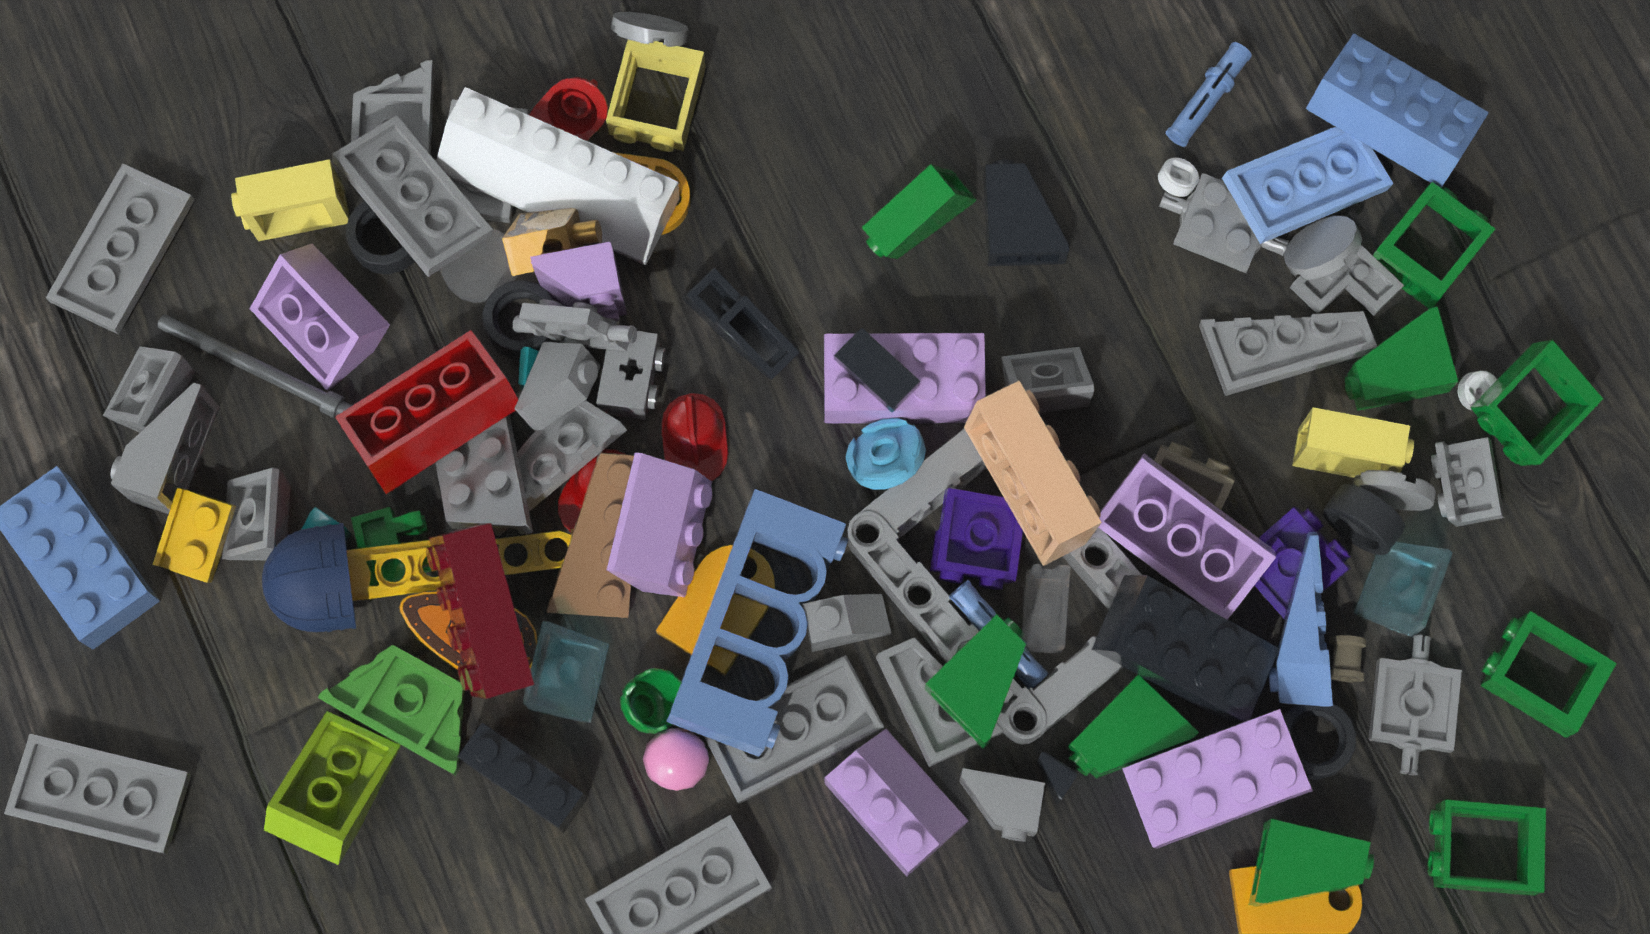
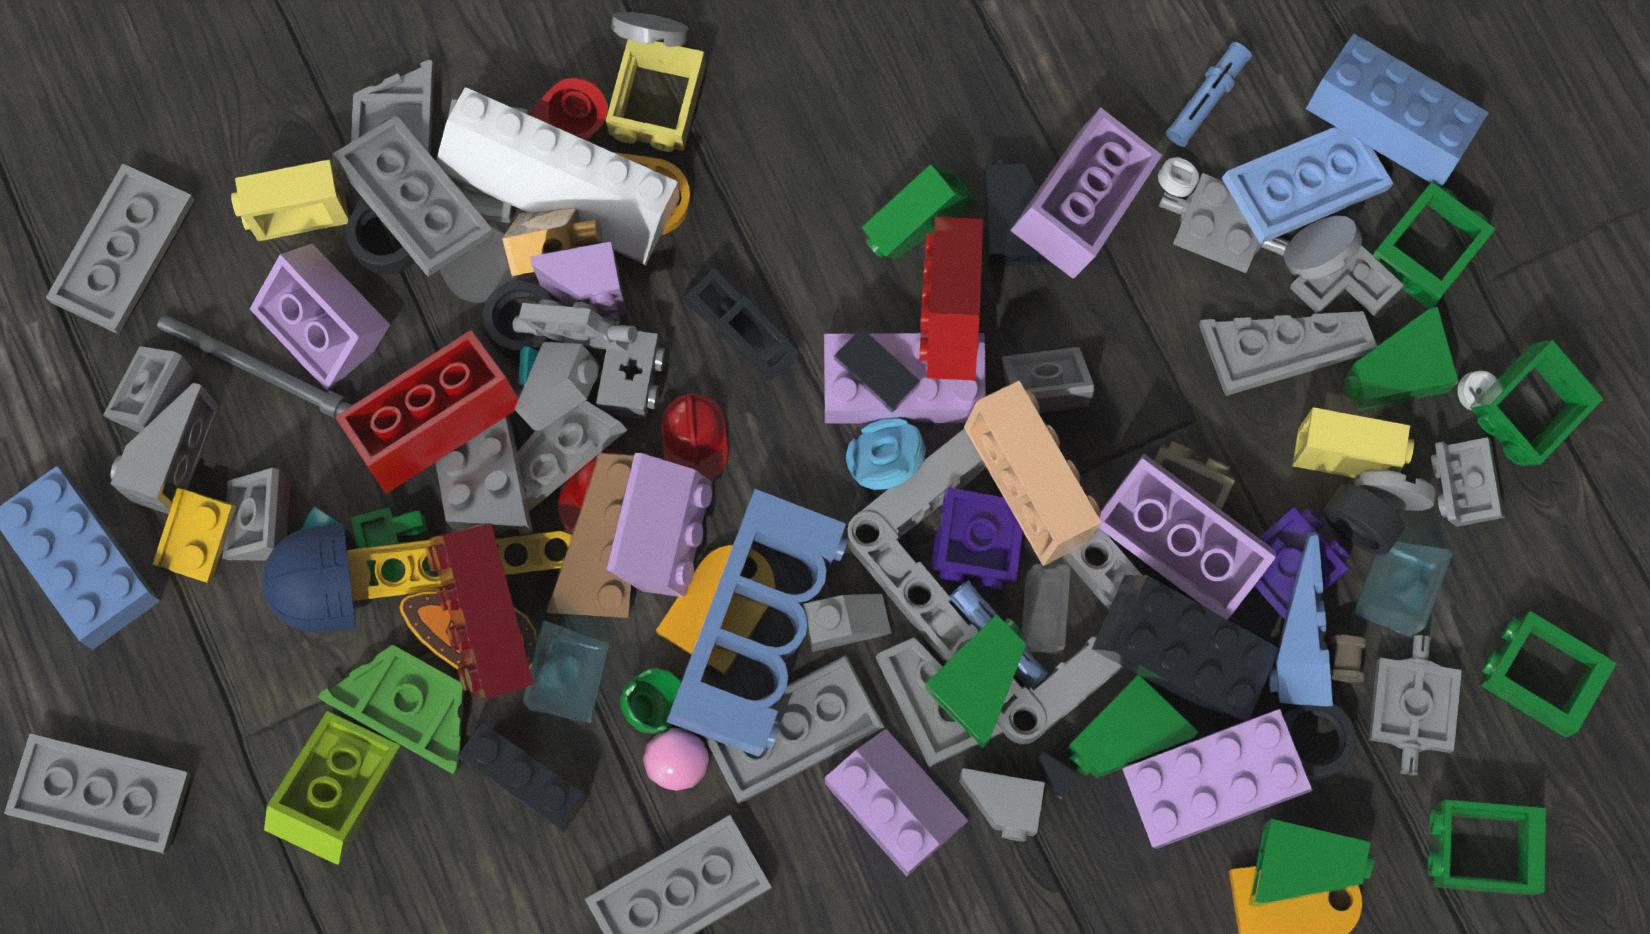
(951, 298): none -> red brick
(1086, 193): none -> lavender brick

